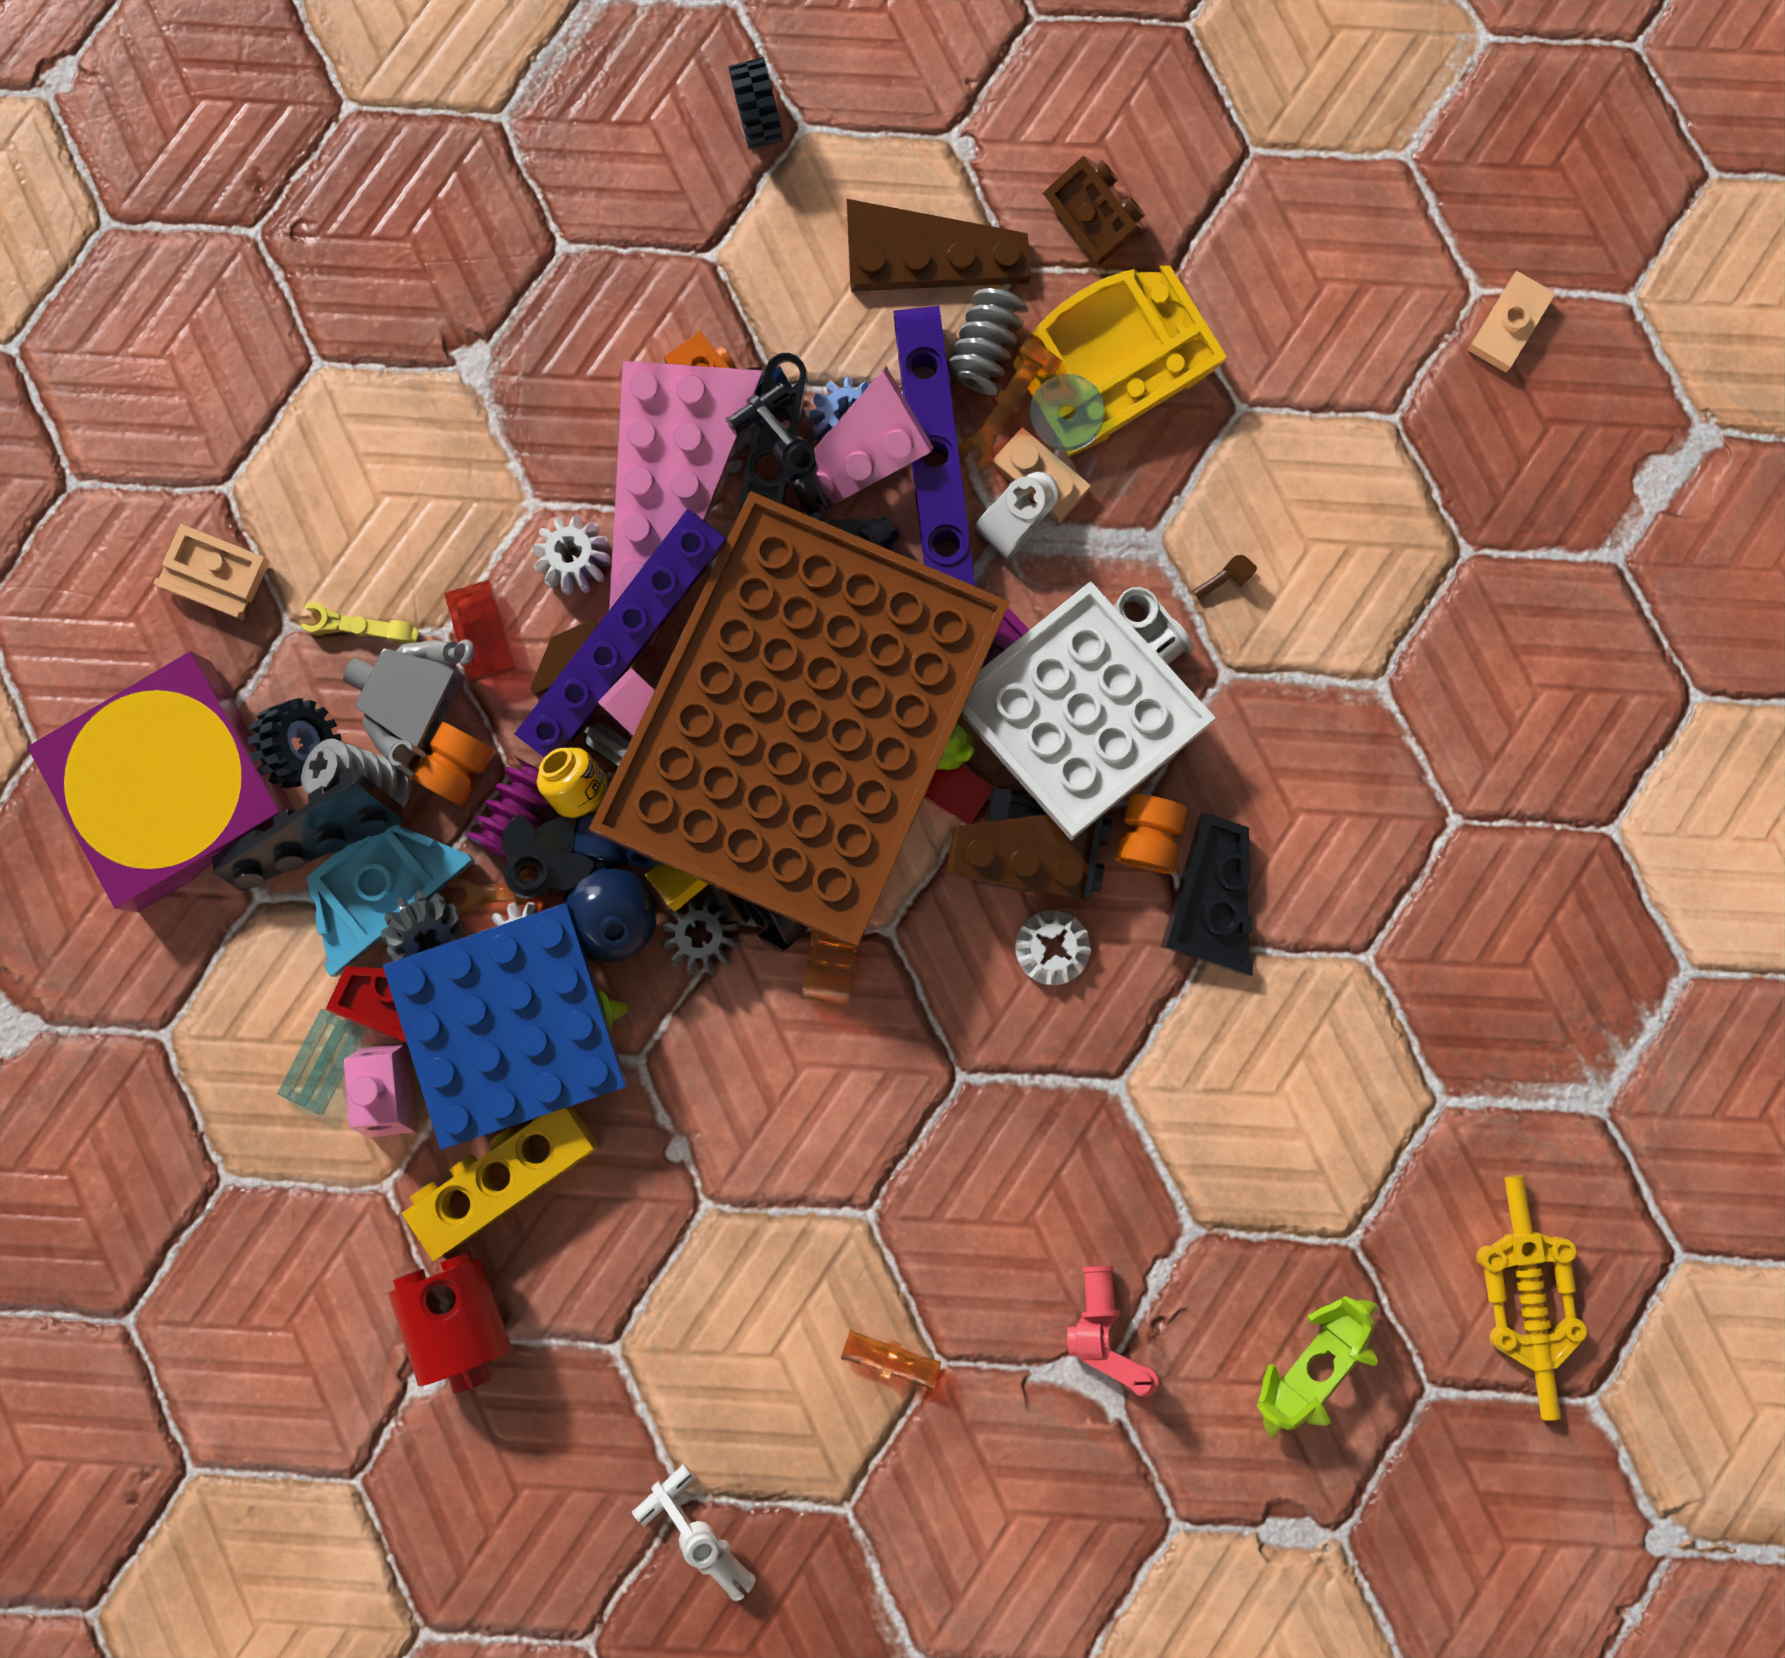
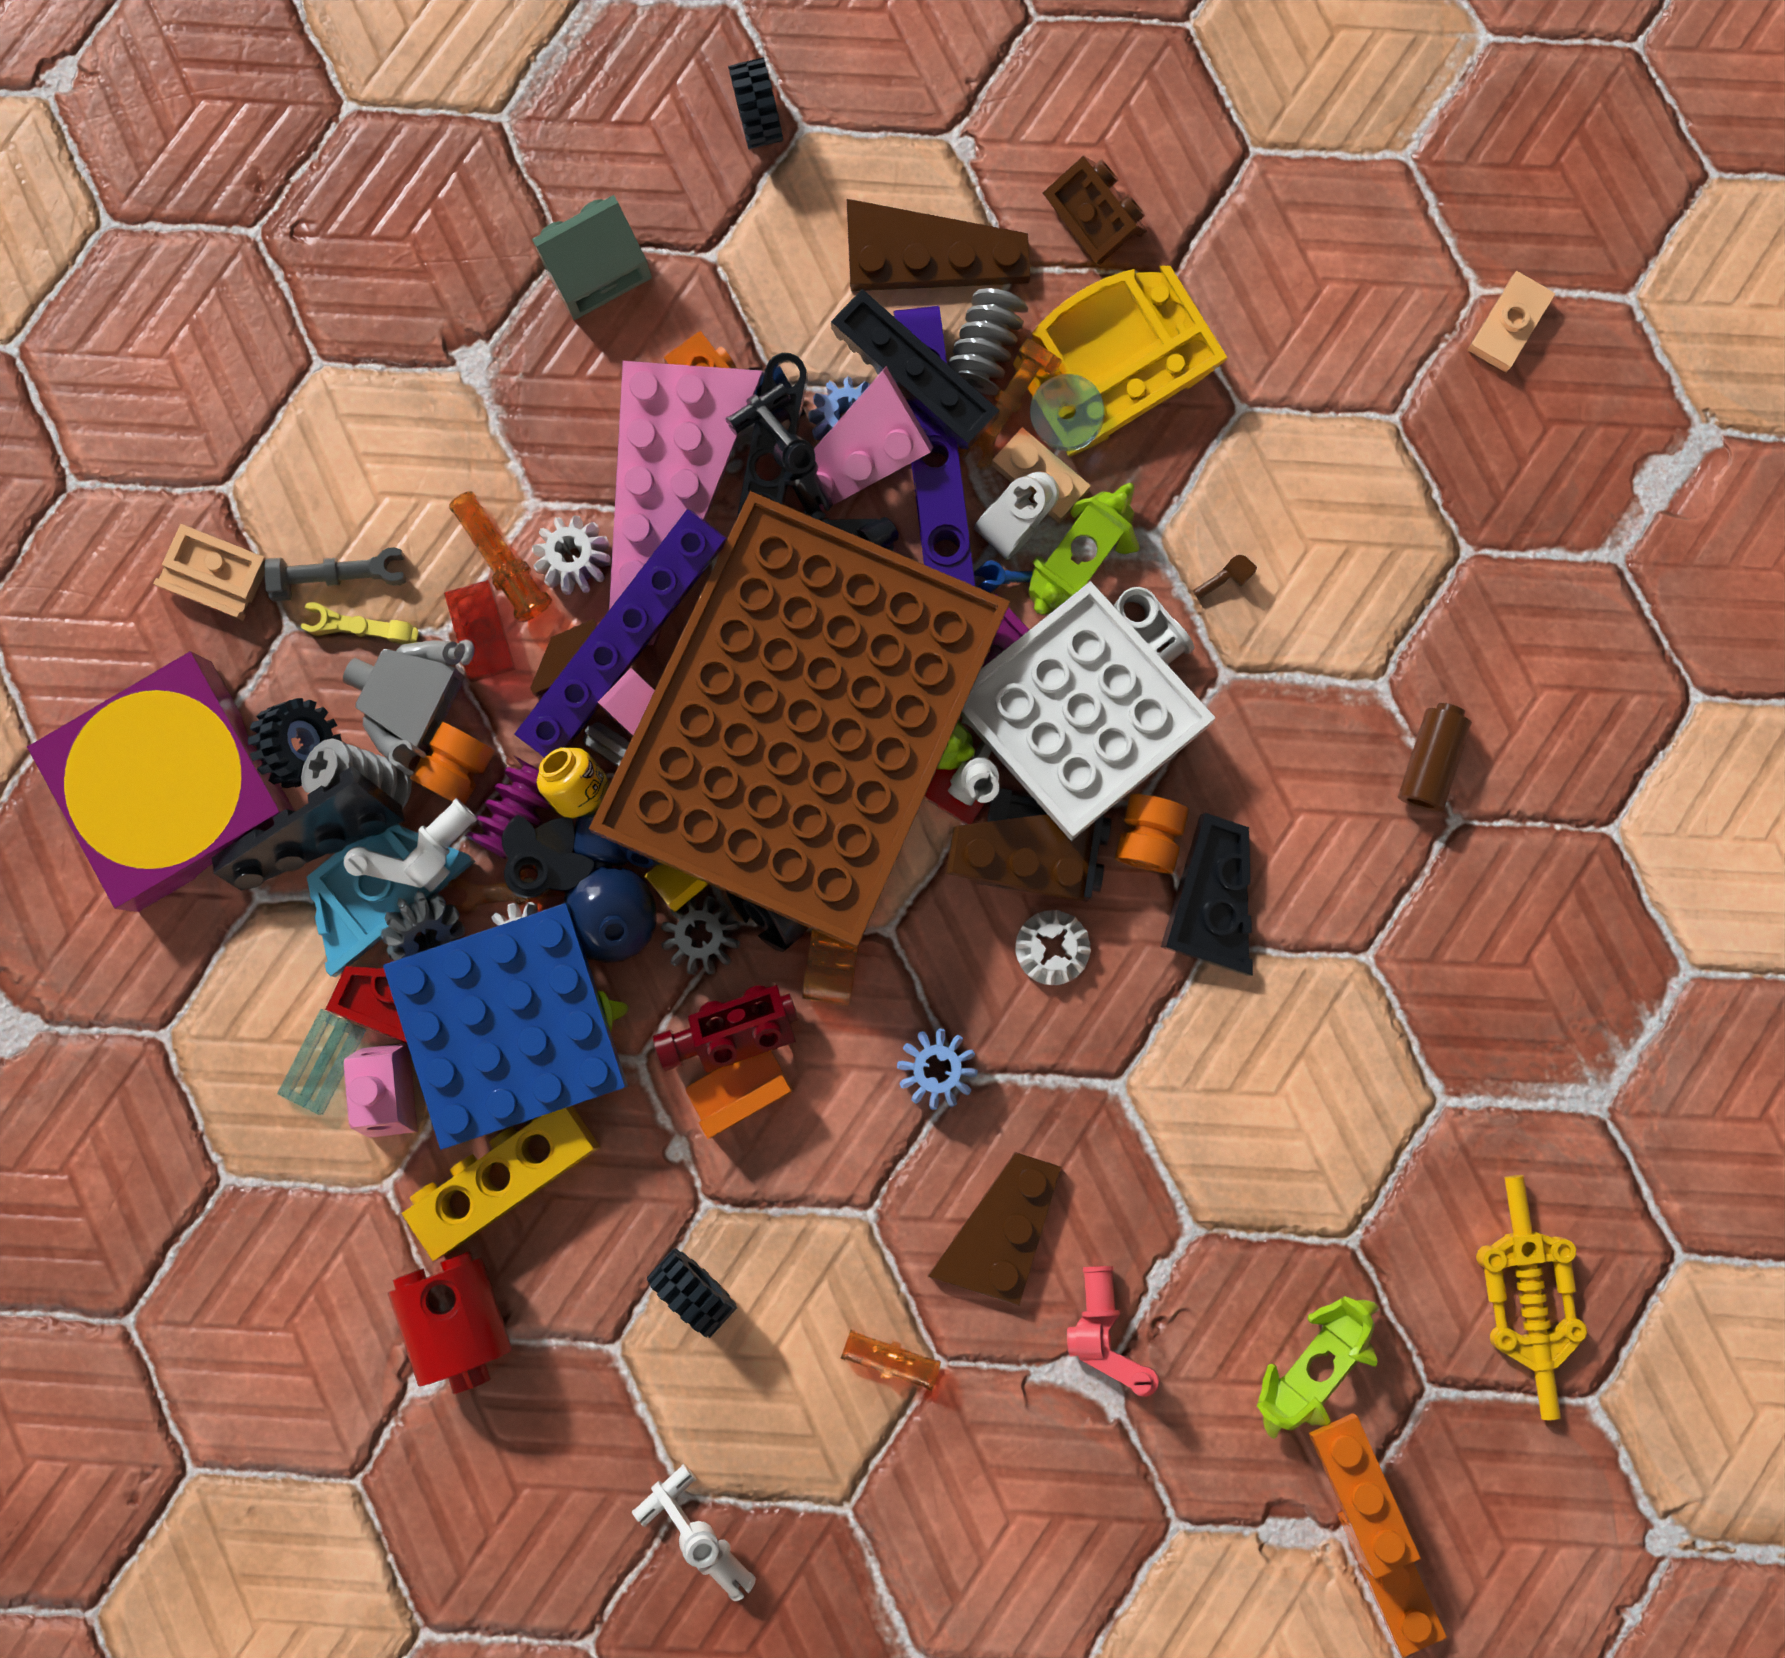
(281, 576): none -> dark grey piece
(426, 862): none -> white pin
(509, 574): none -> clear orange pin
(592, 256): none -> sand green slope
(691, 1293): none -> black bush
(737, 1033): none -> dark red brick
(737, 1092): none -> orange panel
(915, 368): none -> black gear
(931, 1084): none -> light blue gear
(976, 778): none -> white pin
(997, 575): none -> blue hand
(1002, 1234): none -> reddish brown wing
(1104, 520): none -> lime piece
(1378, 1534): none -> orange bracket
(1435, 757): none -> reddish brown brick

